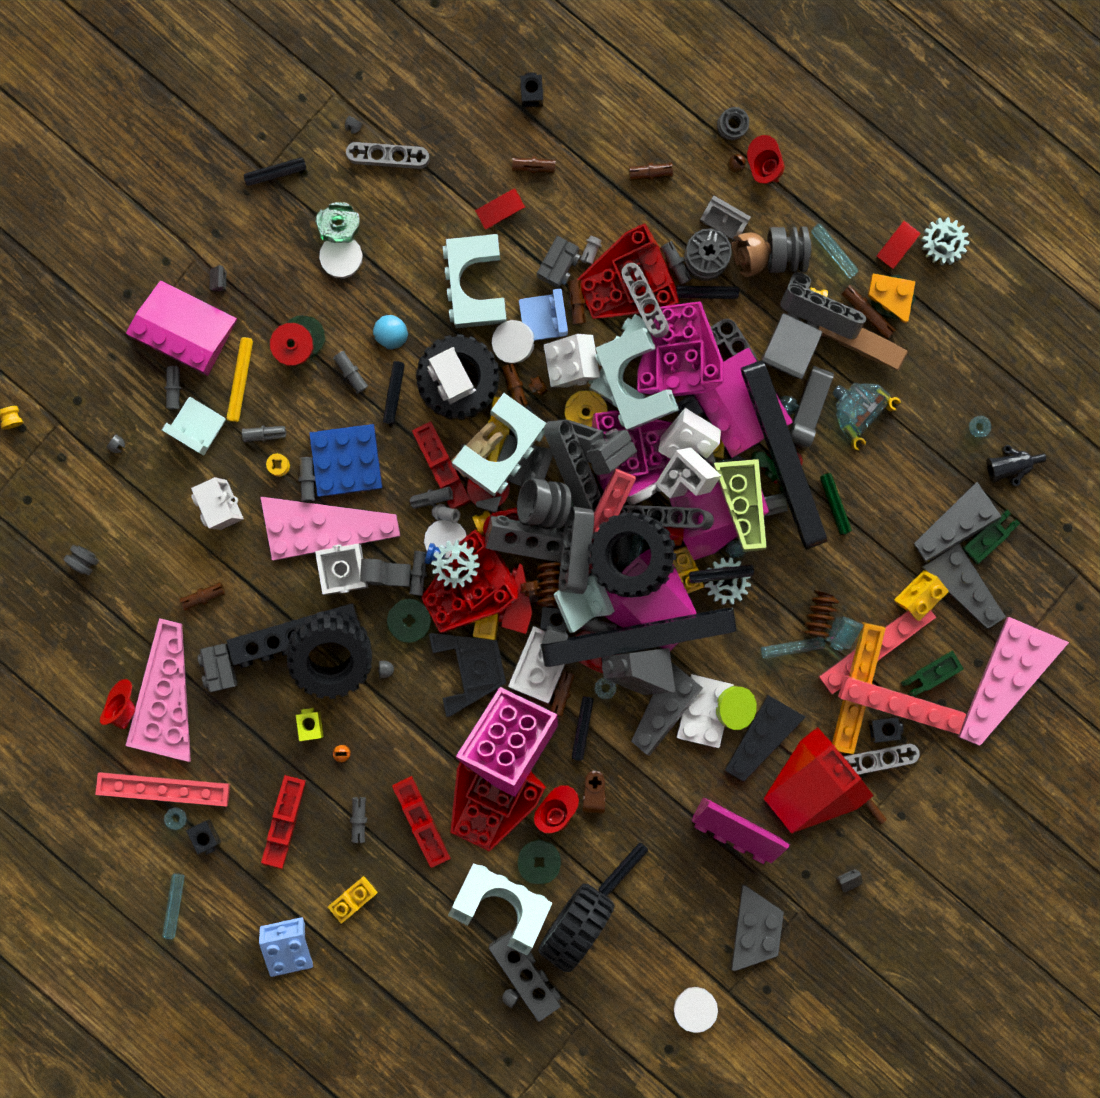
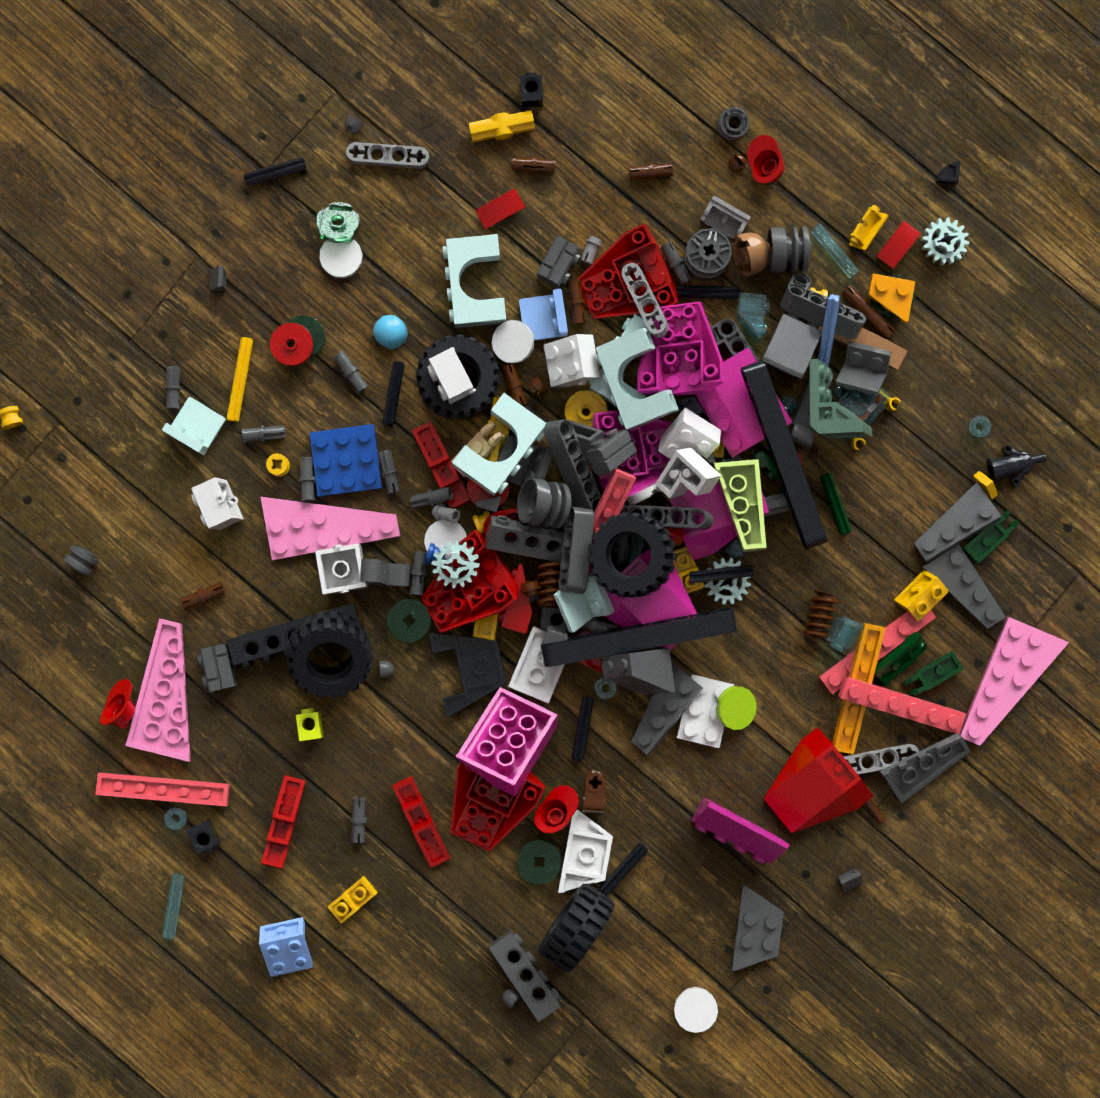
(115, 442): dark grey hinge -> none
(182, 327): slope -> none
(341, 748): orange hinge -> none
(389, 472): none -> dark grey axle
(502, 126): none -> yellow piece
(530, 908): light aqua arch -> none
(562, 693): reddish brown pin -> none
(585, 853): none -> white wing
(751, 314): none -> clear light blue slope
(767, 730): black wing -> none
(793, 647): clear light blue axle -> none
(828, 328): none -> light blue axle
(842, 421): none -> sand green bracket
(864, 368): none -> dark grey bracket
(865, 232): none -> yellow hinge
(876, 733): black brick -> none
(900, 658): none -> dark green hinge
(921, 768): none -> dark grey wing
(949, 173): none -> black tile
(986, 484): none -> yellow tile

